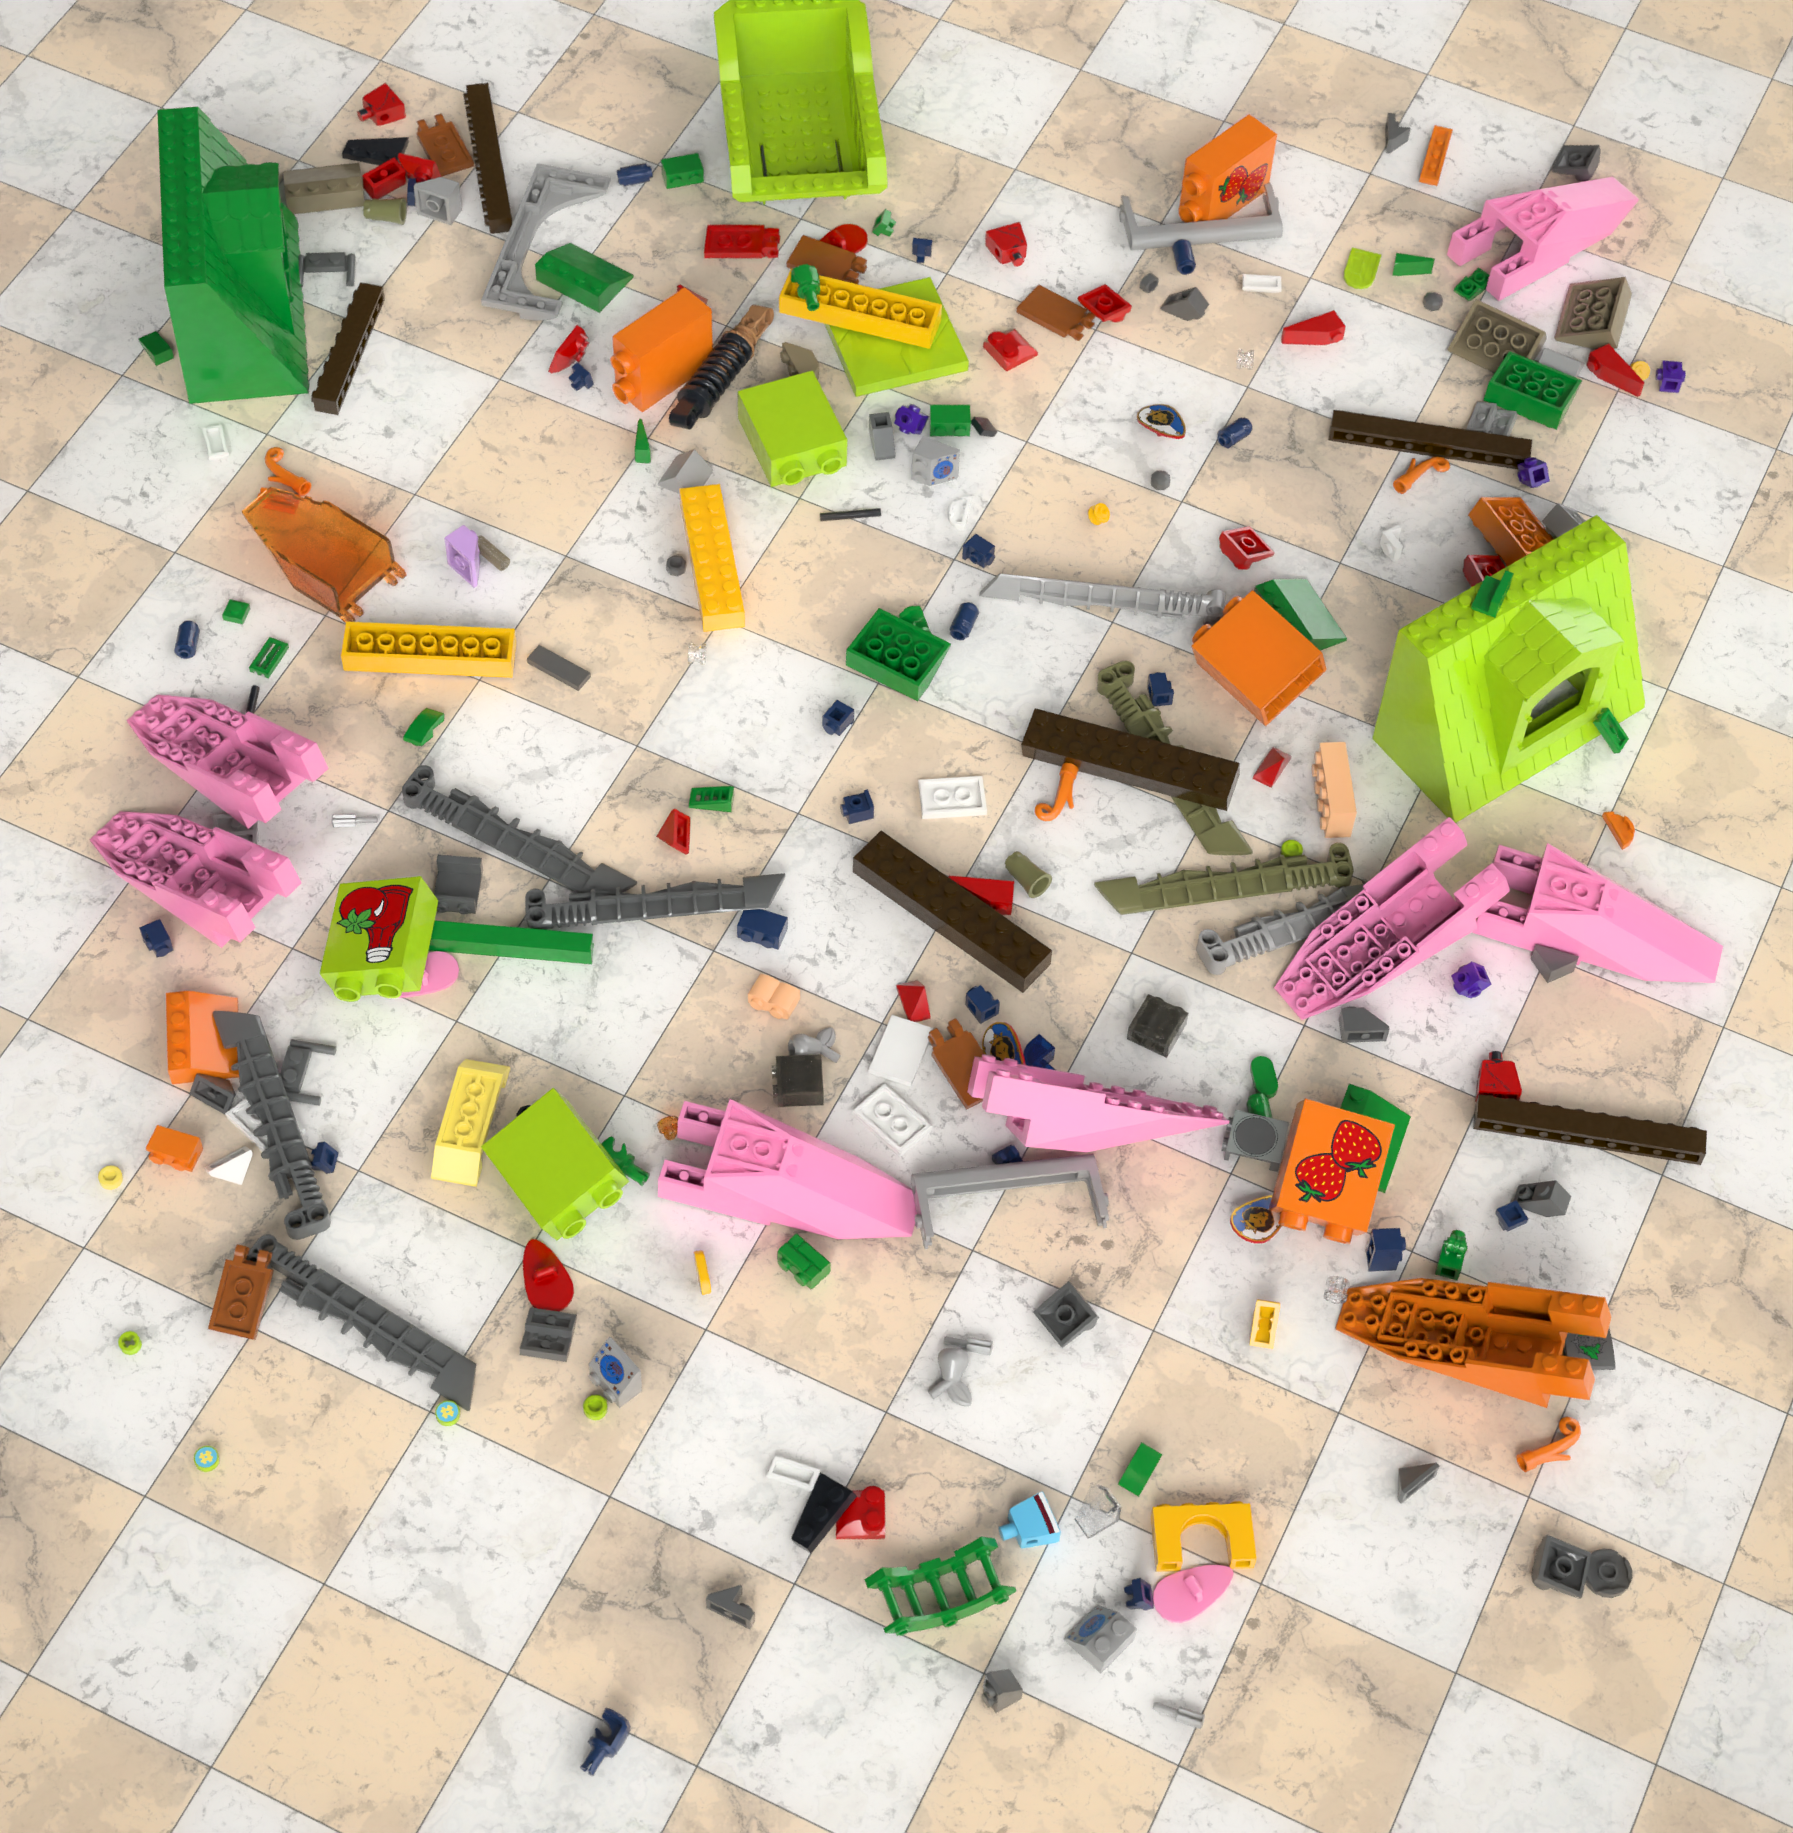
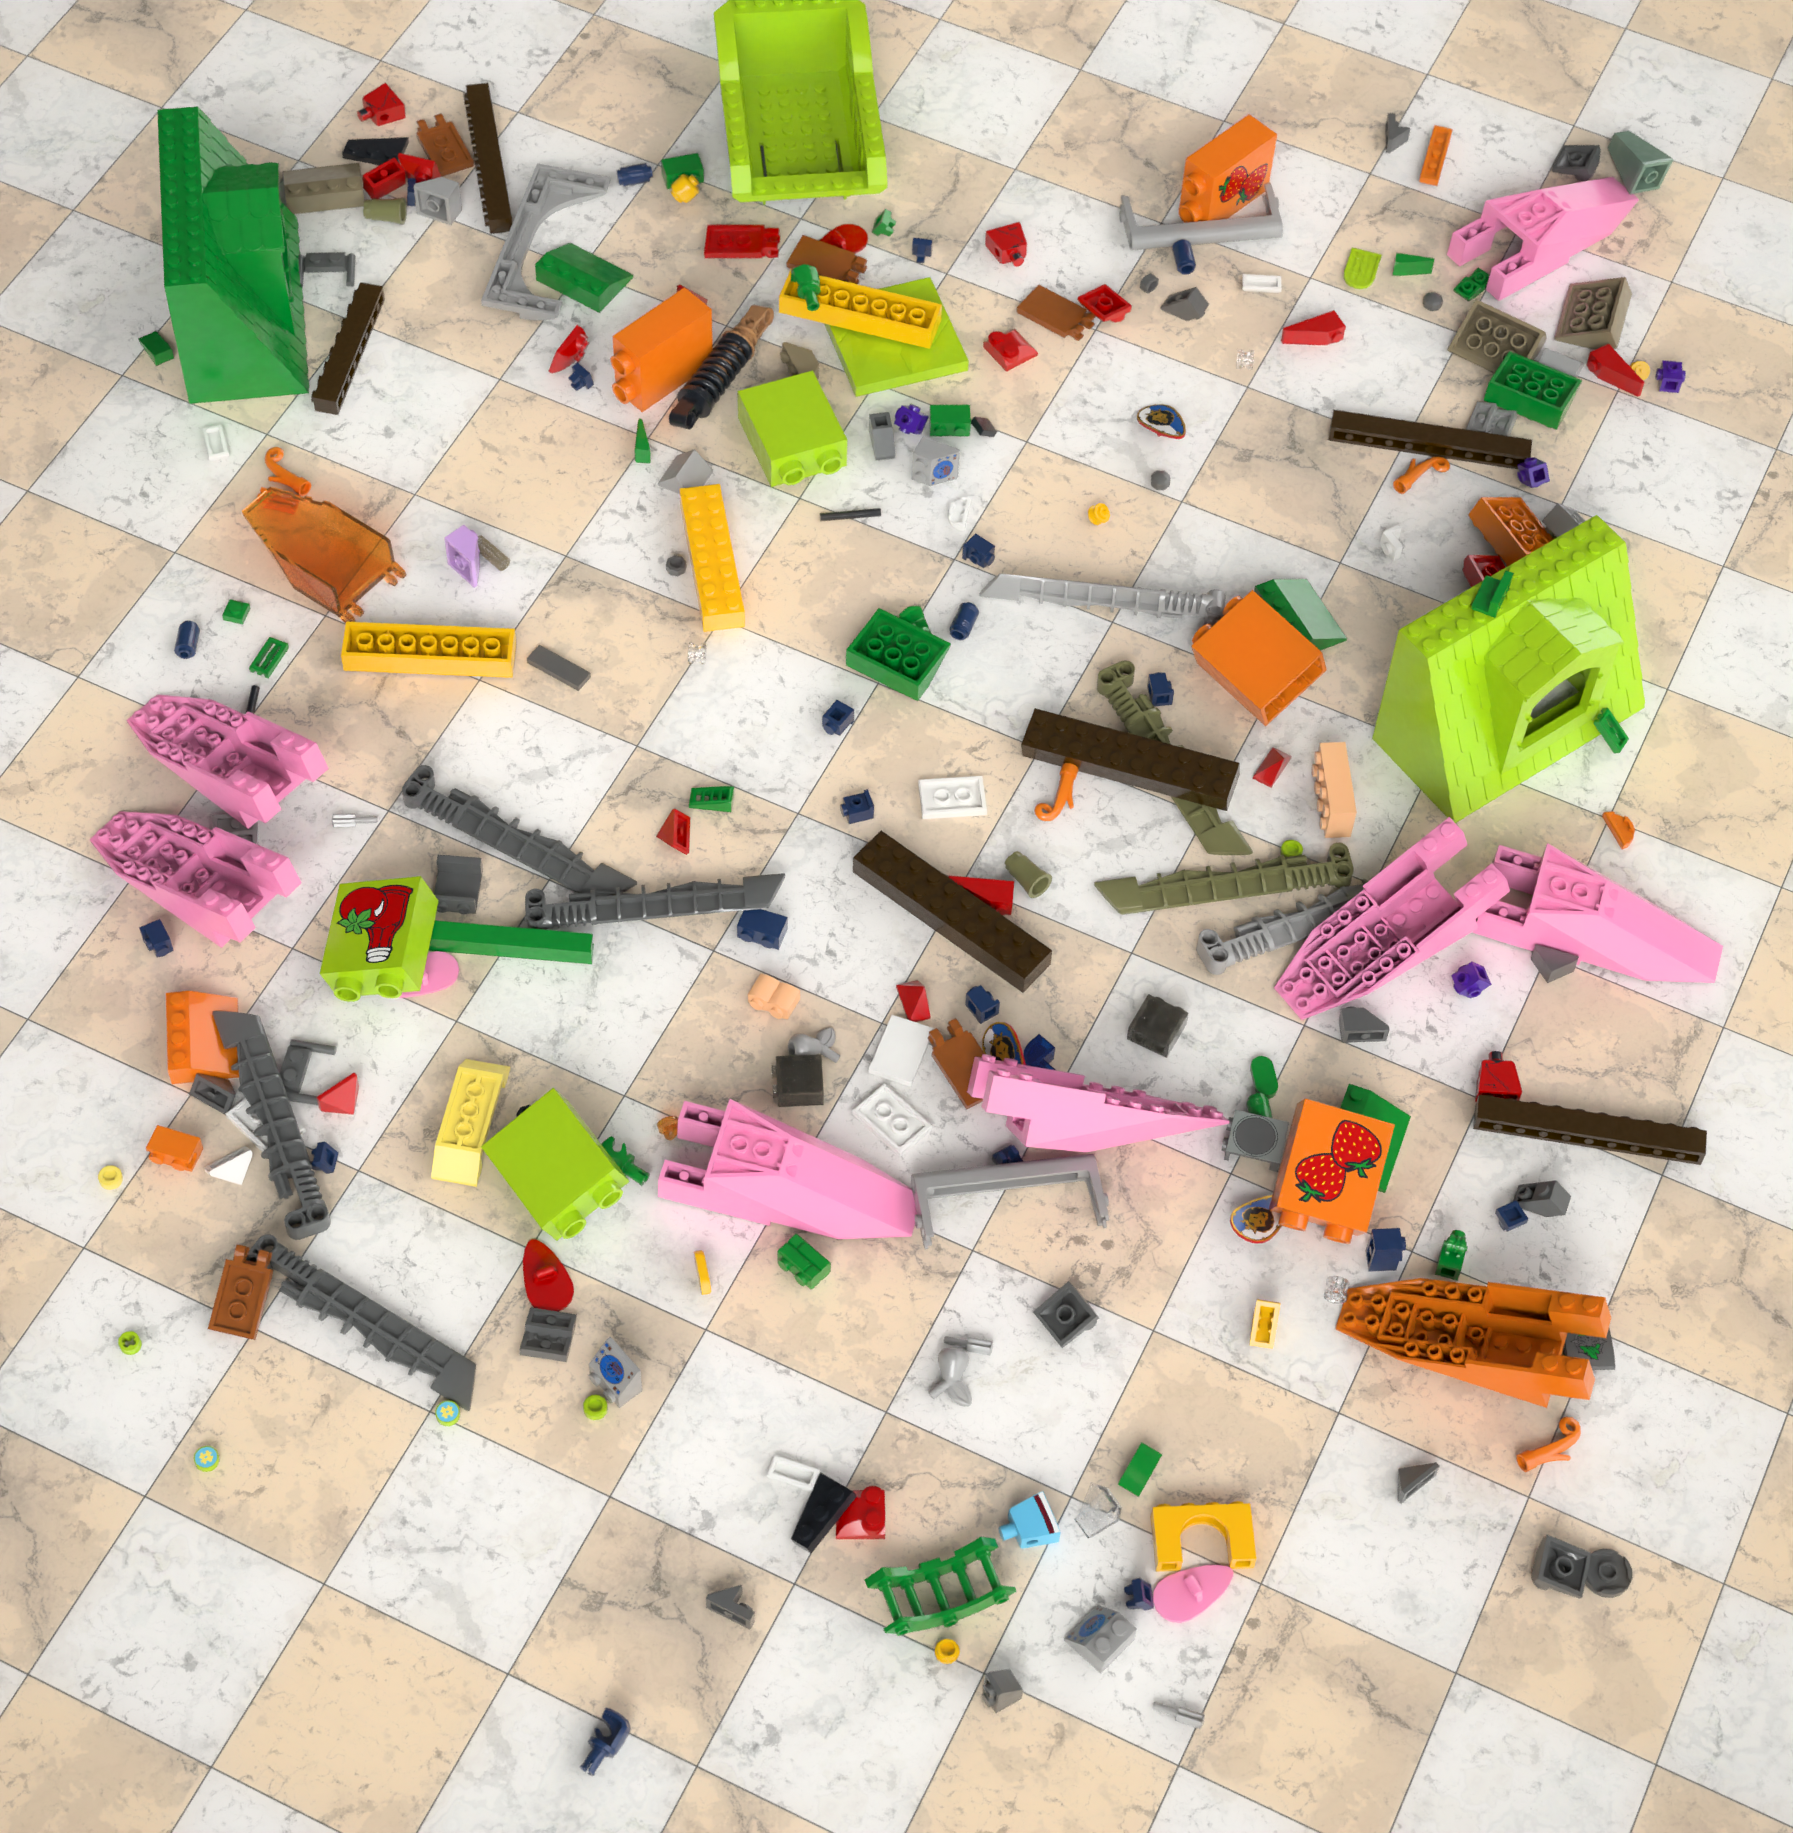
(340, 1097): none -> slope
(422, 727): green slope -> none
(685, 188): none -> yellow head
(947, 1651): none -> yellow plate
(1234, 432): dark blue head -> none
(1244, 547): red slope -> none
(1638, 162): none -> sand green slope

